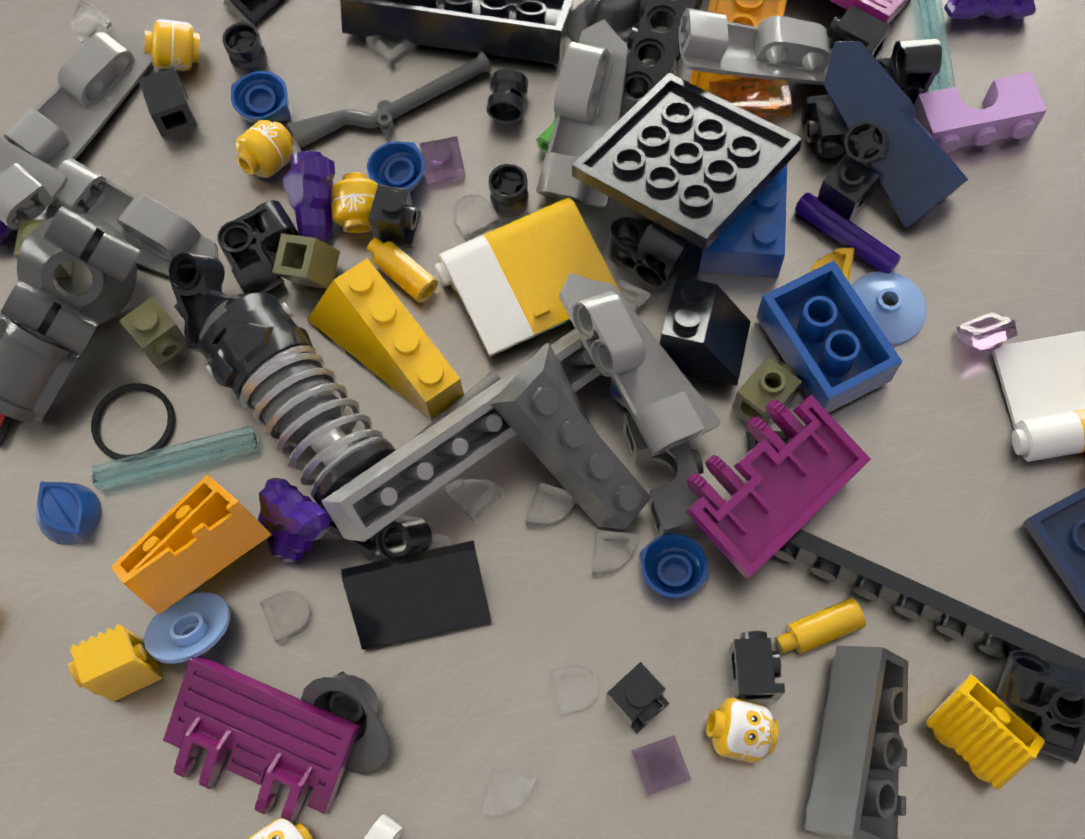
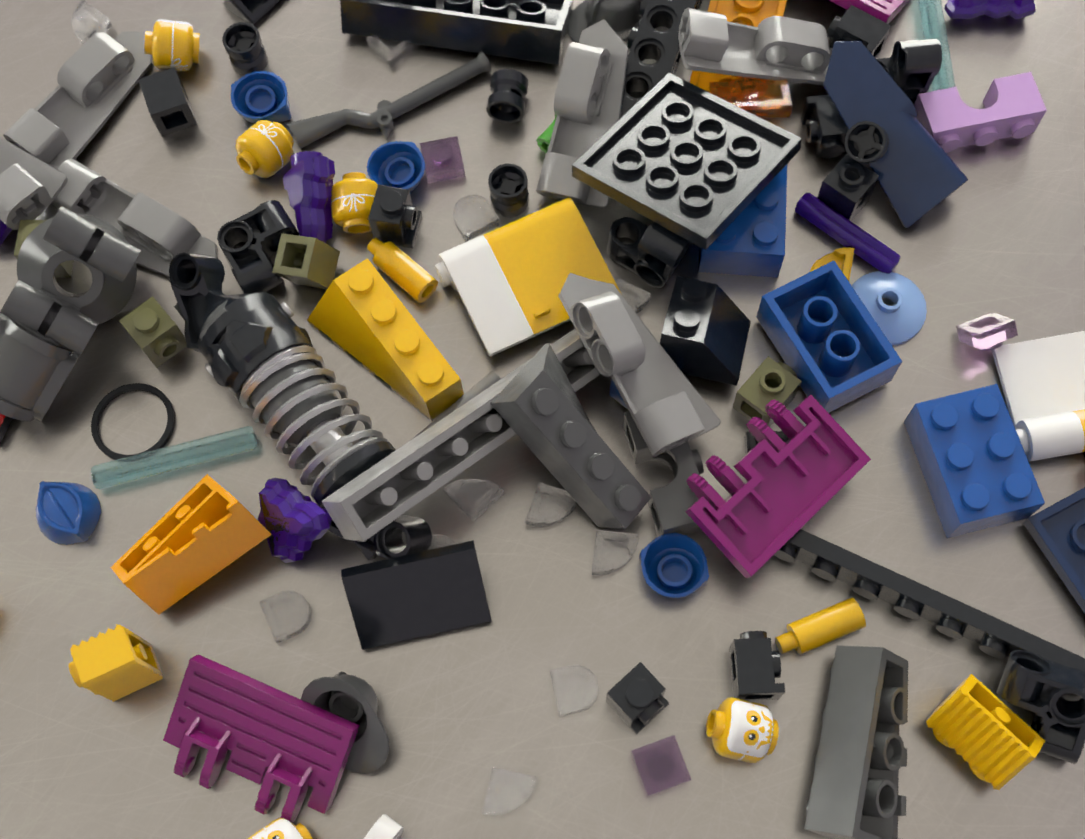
(187, 628): light blue dish -> none
(973, 461): none -> blue brick

